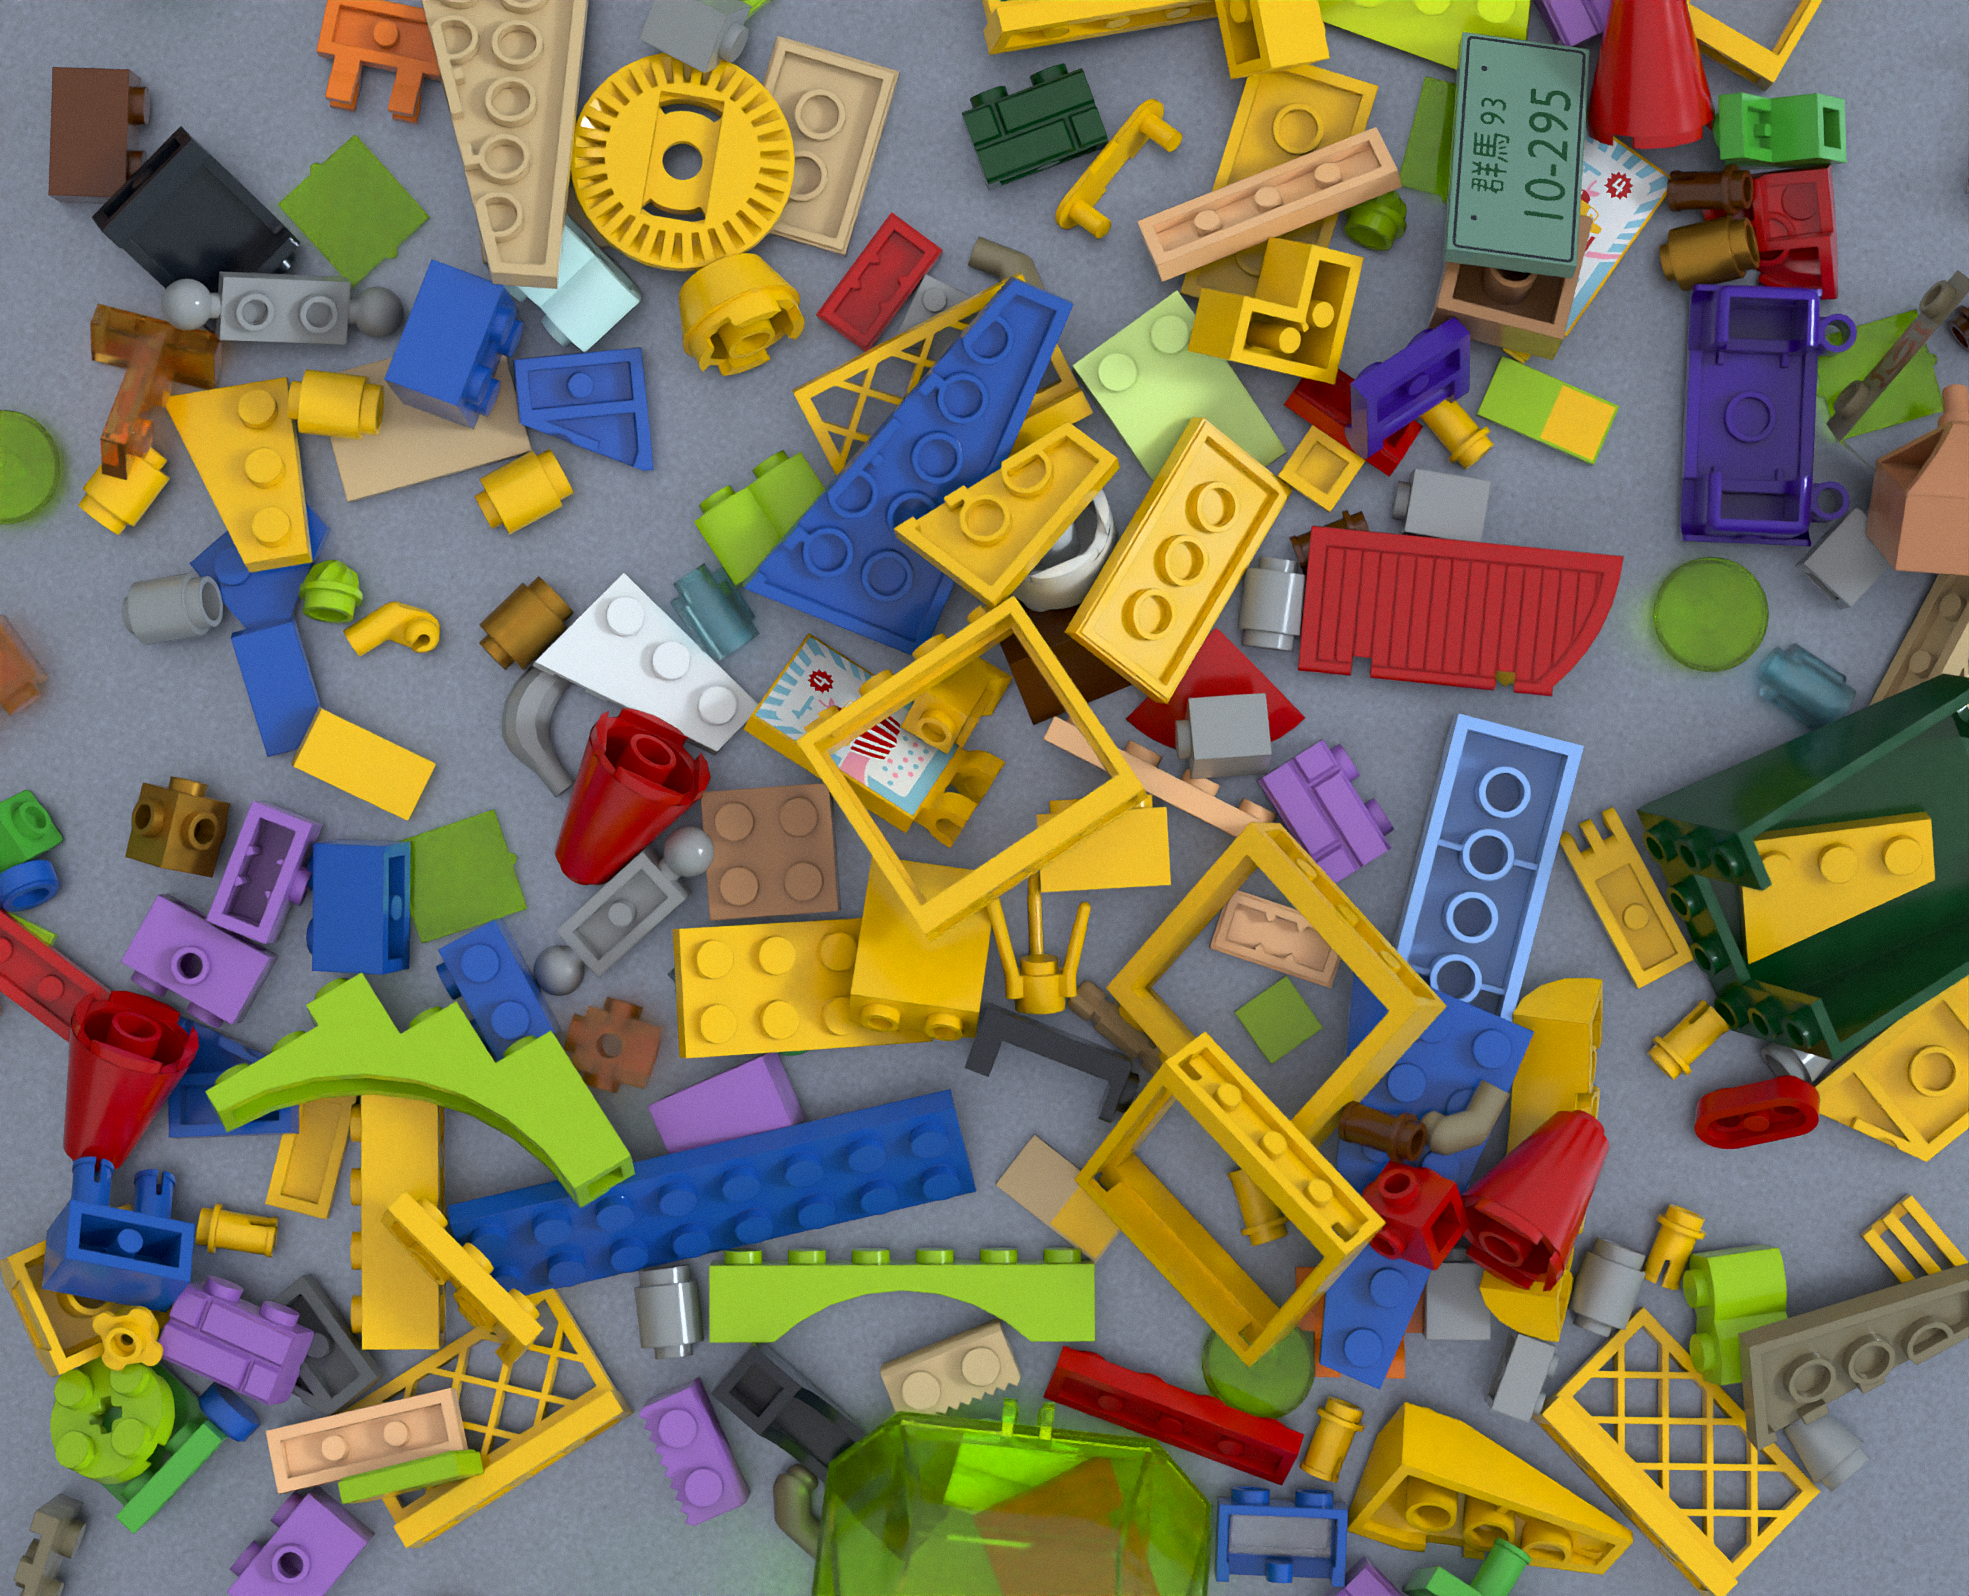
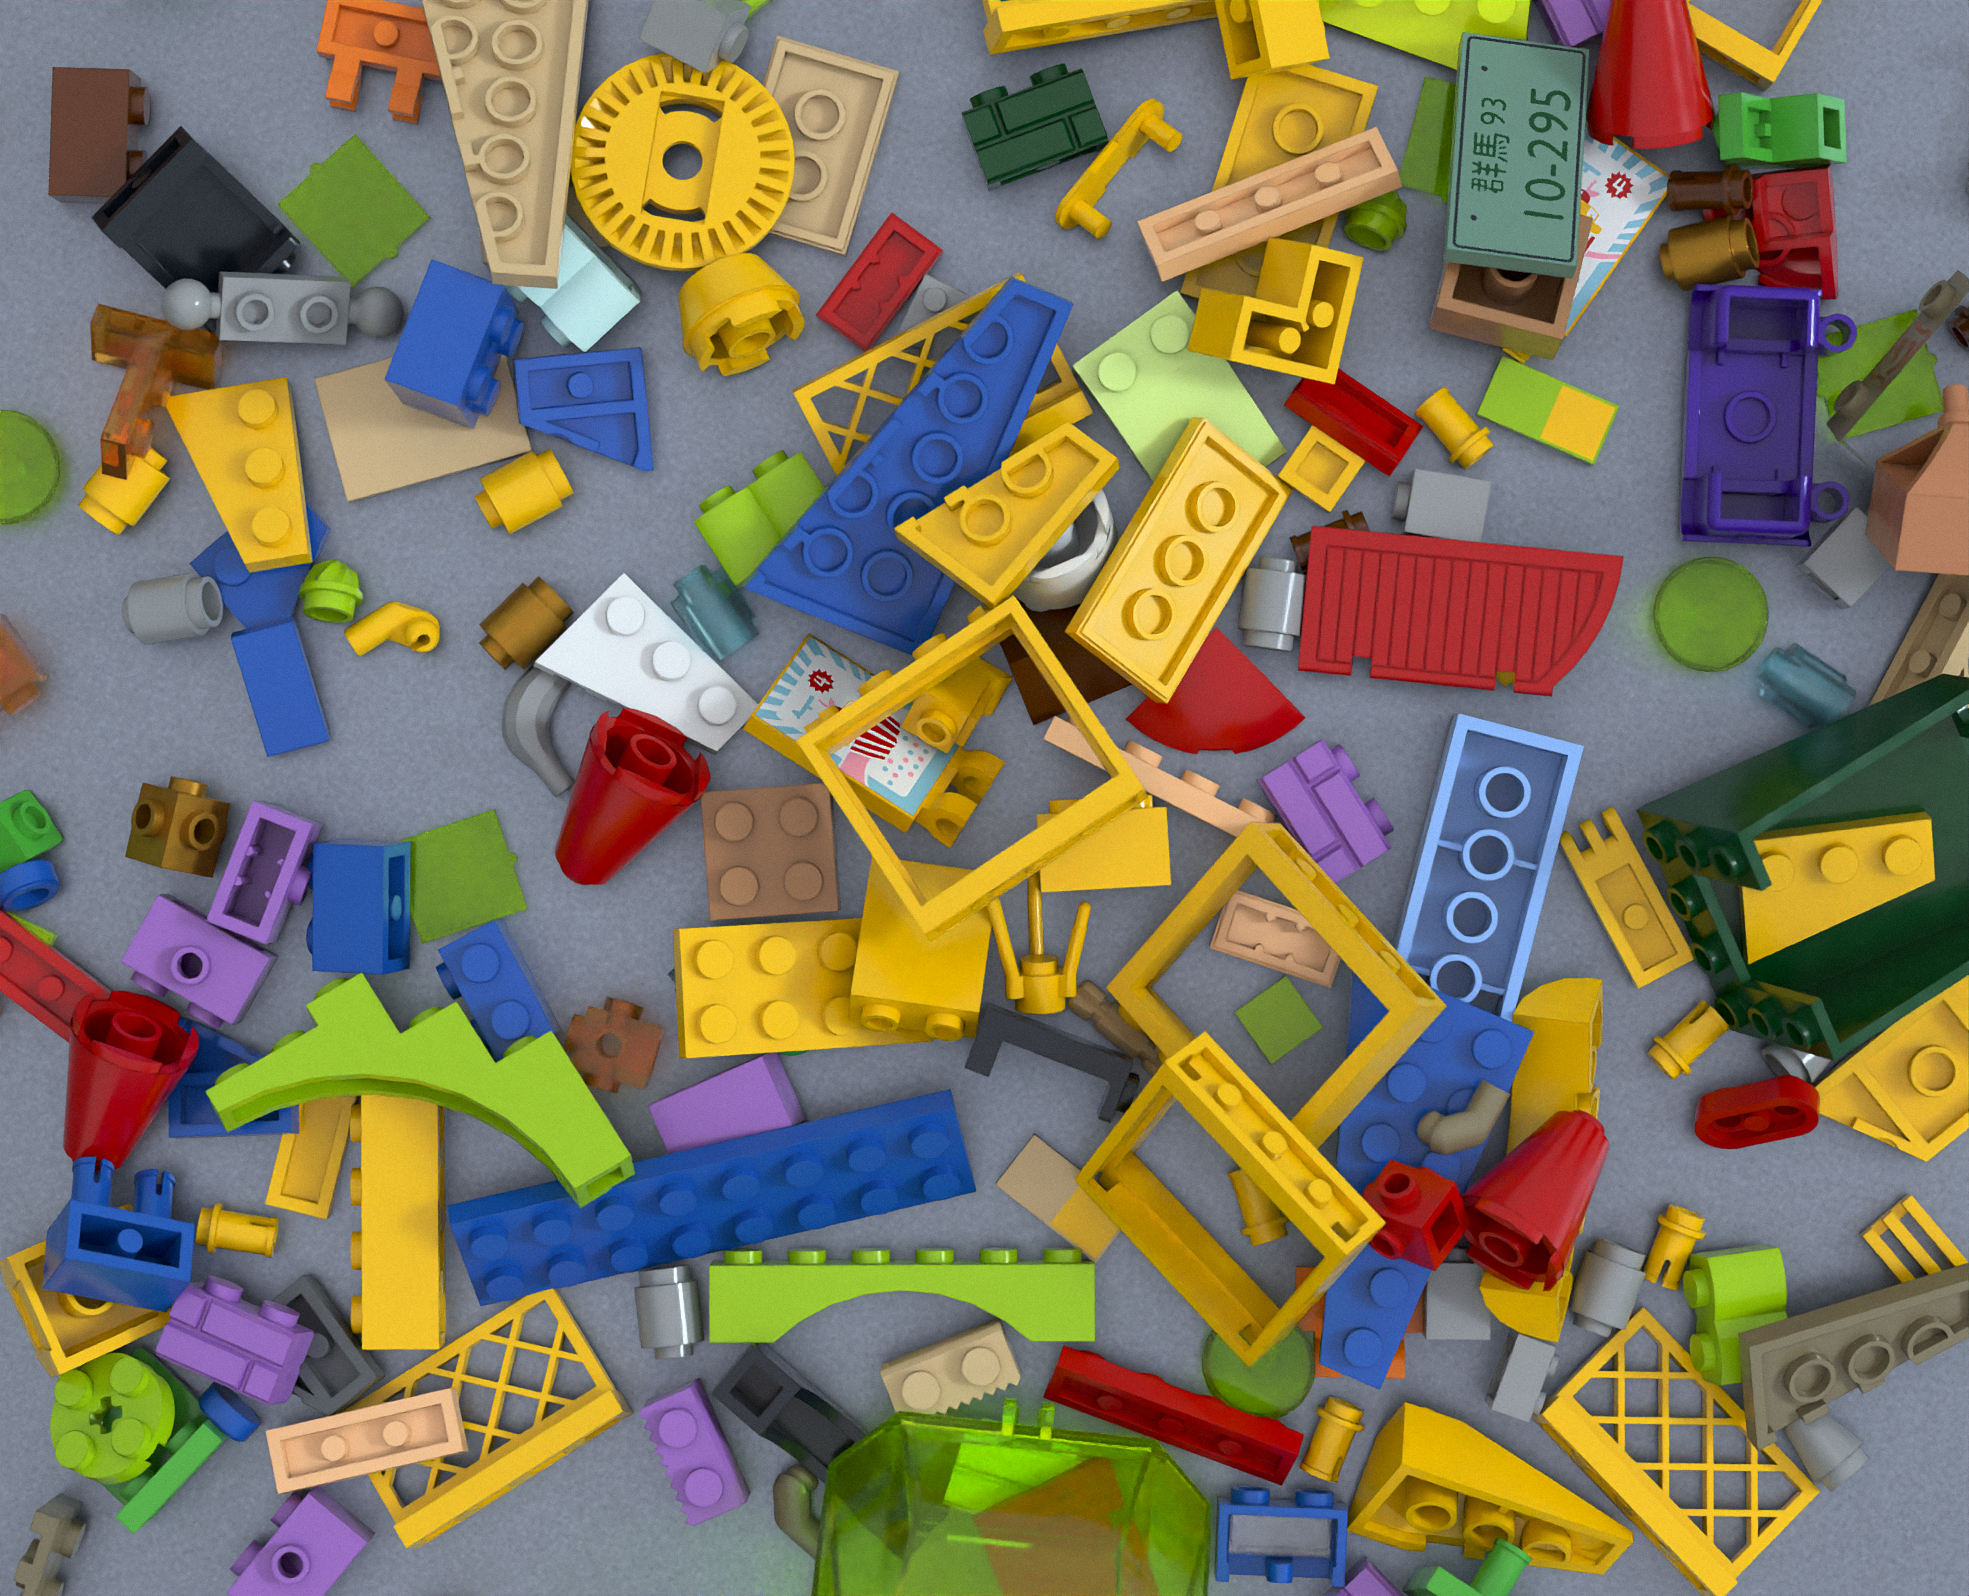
(140, 1326): yellow plate -> none
(336, 405): yellow brick -> none
(363, 763): yellow tile -> none
(410, 1476): lime tile -> none
(480, 1297): yellow wing -> none
(624, 911): light grey plate -> none
(1003, 262): dark tan arm -> none
(1225, 736): light grey brick -> none
(1397, 1136): reddish brown pin -> none
(1408, 385): dark purple plate -> none

